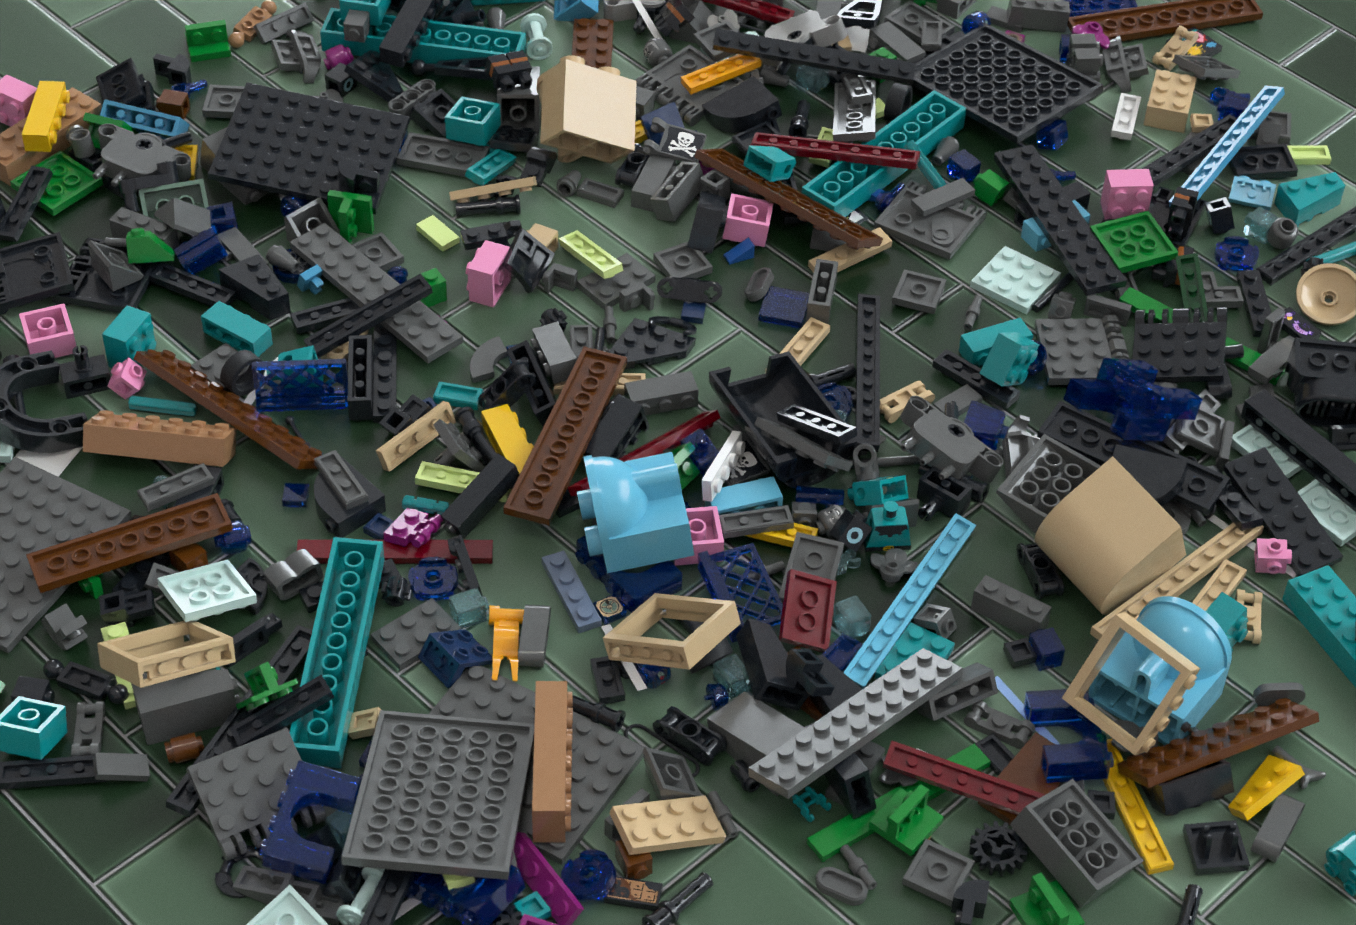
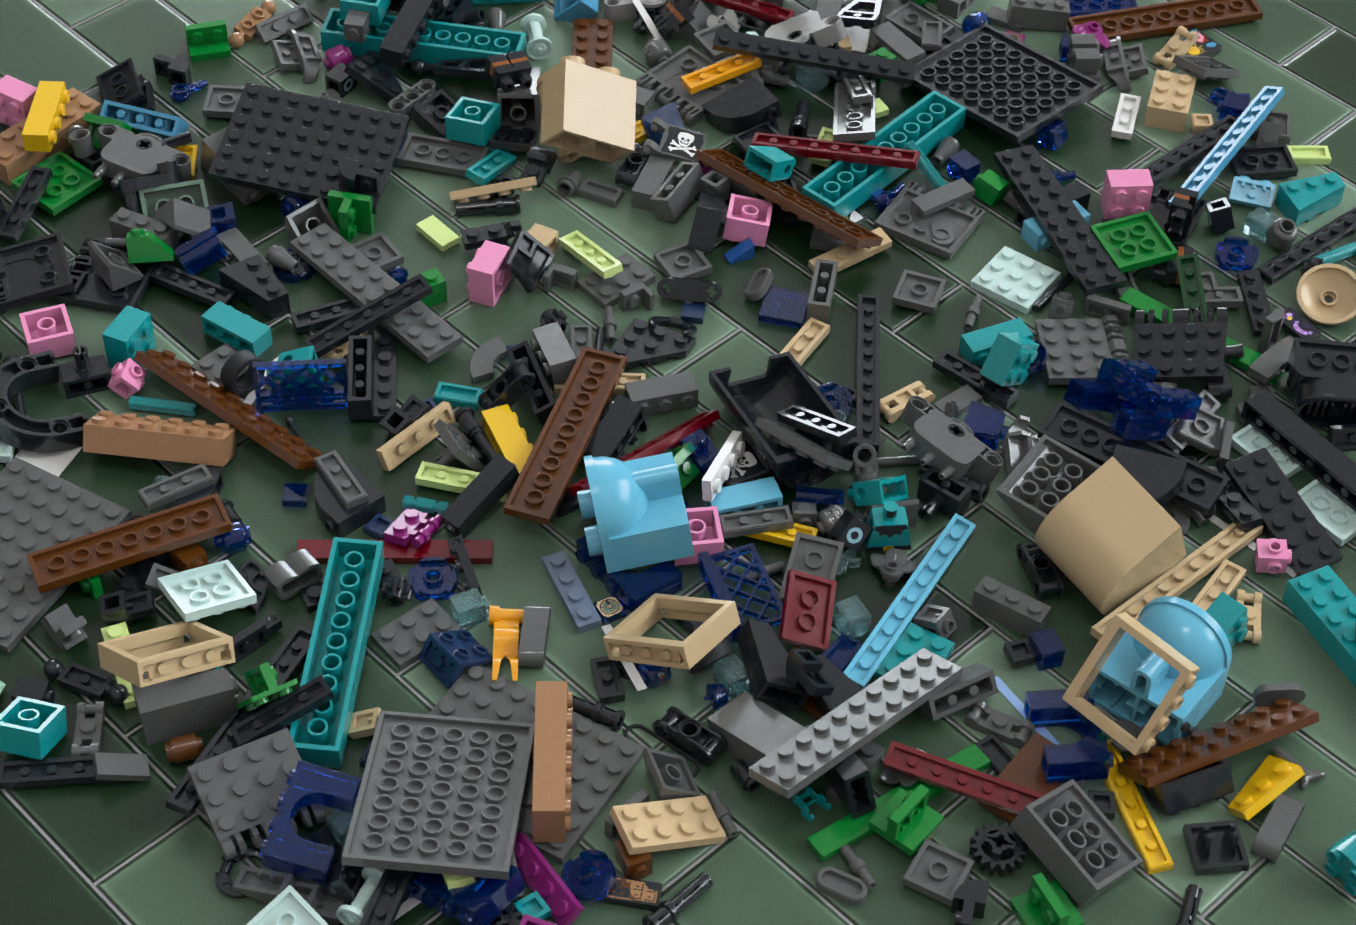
(173, 103): reddish brown brick -> none
(311, 280): dark azure tile -> none
(834, 375): black pin -> none
(898, 101): black tyre -> none

